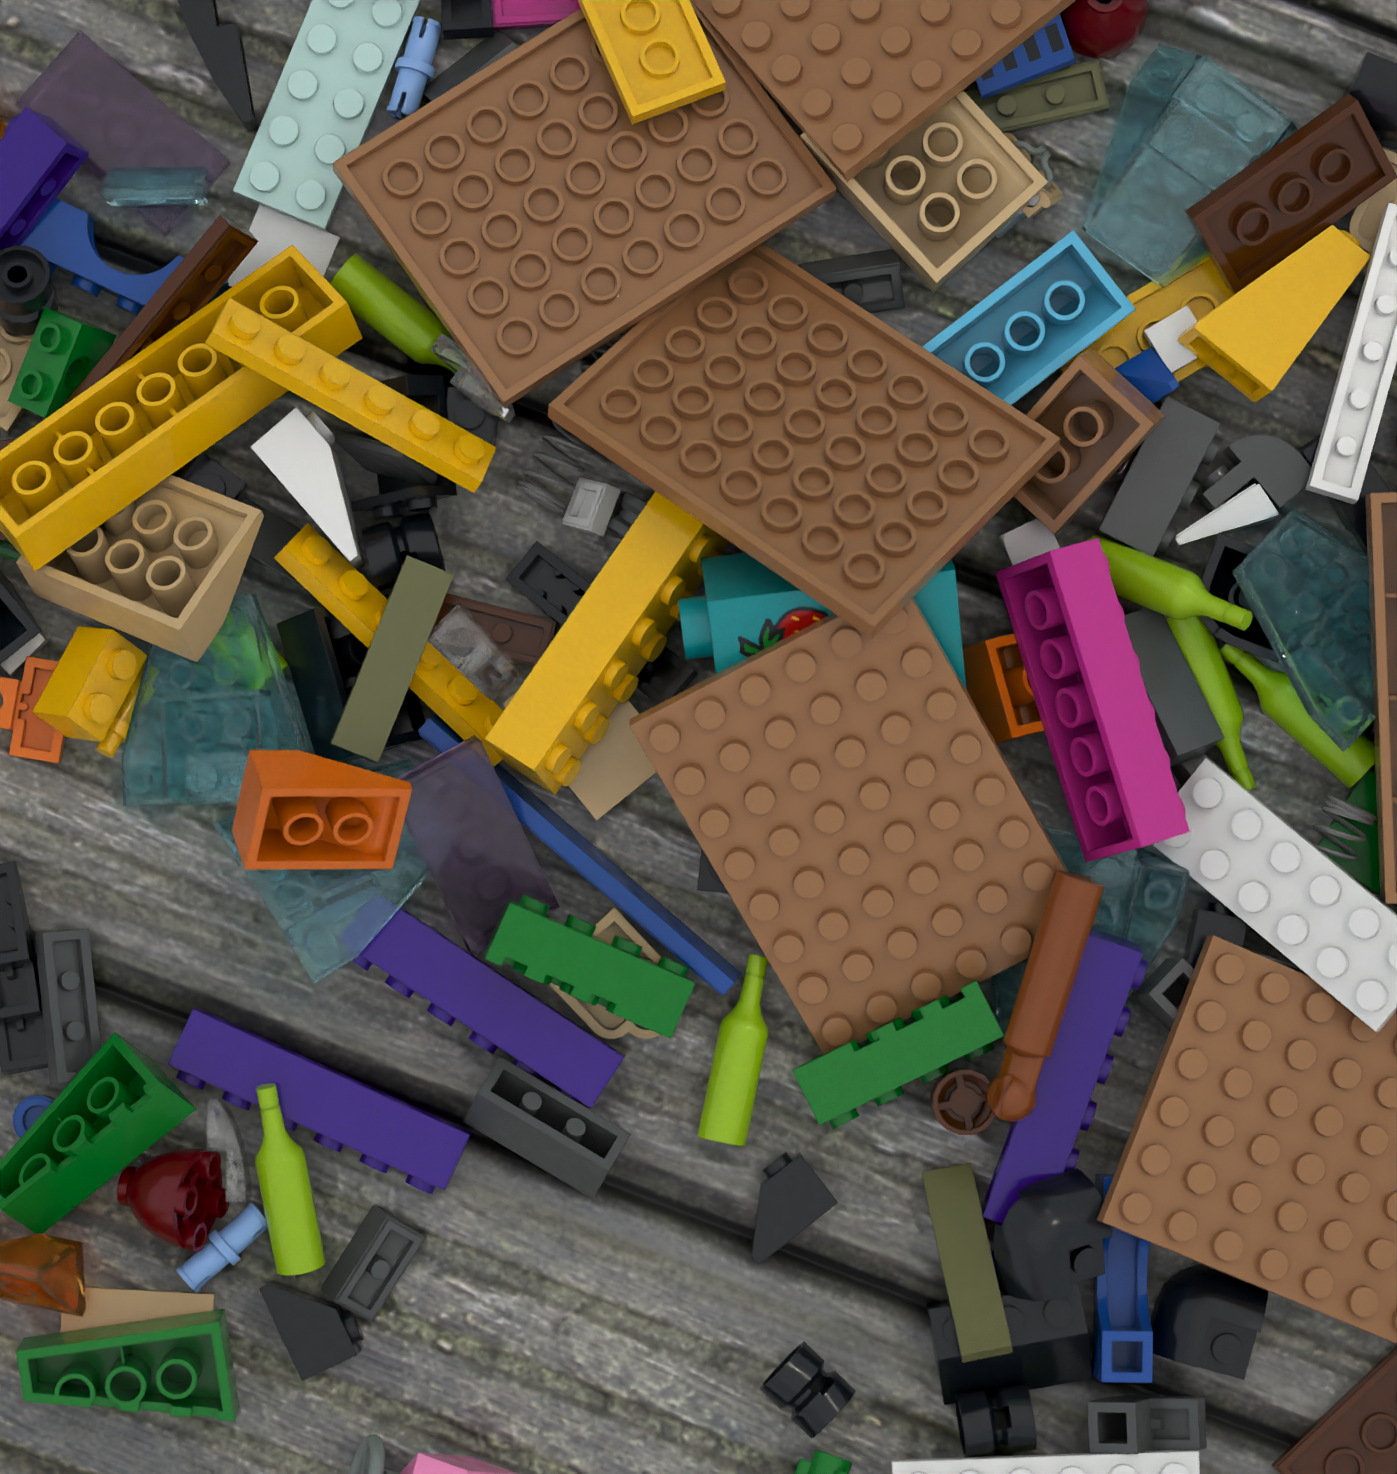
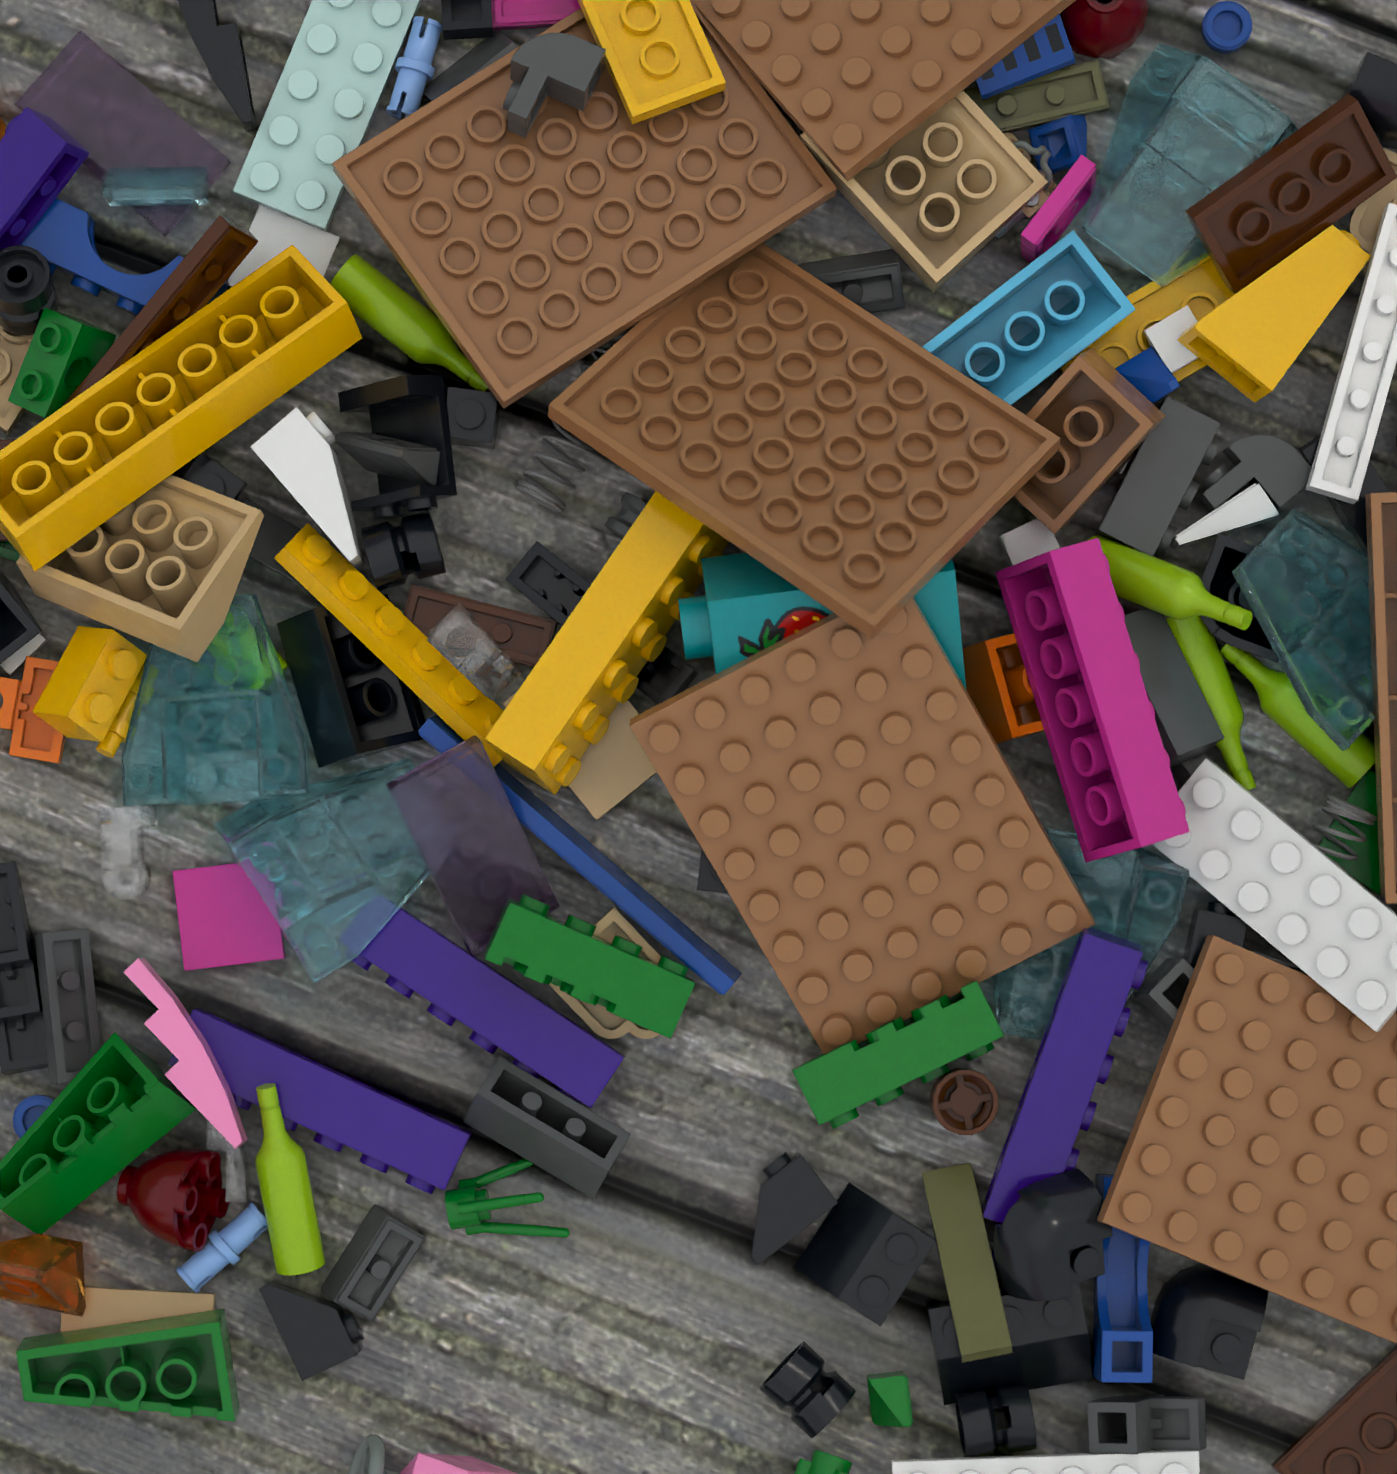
(122, 849): none -> clear leg
(197, 1070): none -> bright pink slope
(223, 919): none -> dark pink tile
(317, 813): orange slope -> none
(351, 395): yellow plate -> none
(391, 659): olive tile -> none
(469, 1206): none -> green plant
(470, 378): clear slope -> none
(552, 67): none -> dark grey brick
(591, 506): white tile -> none
(737, 1063): lime piece -> none
(865, 1254): none -> black slope
(890, 1399): none -> green slope
(1044, 993): dark orange piece -> none
(1059, 209): none -> dark pink tile
(1063, 139): none -> blue slope
(1226, 27): none -> blue tile

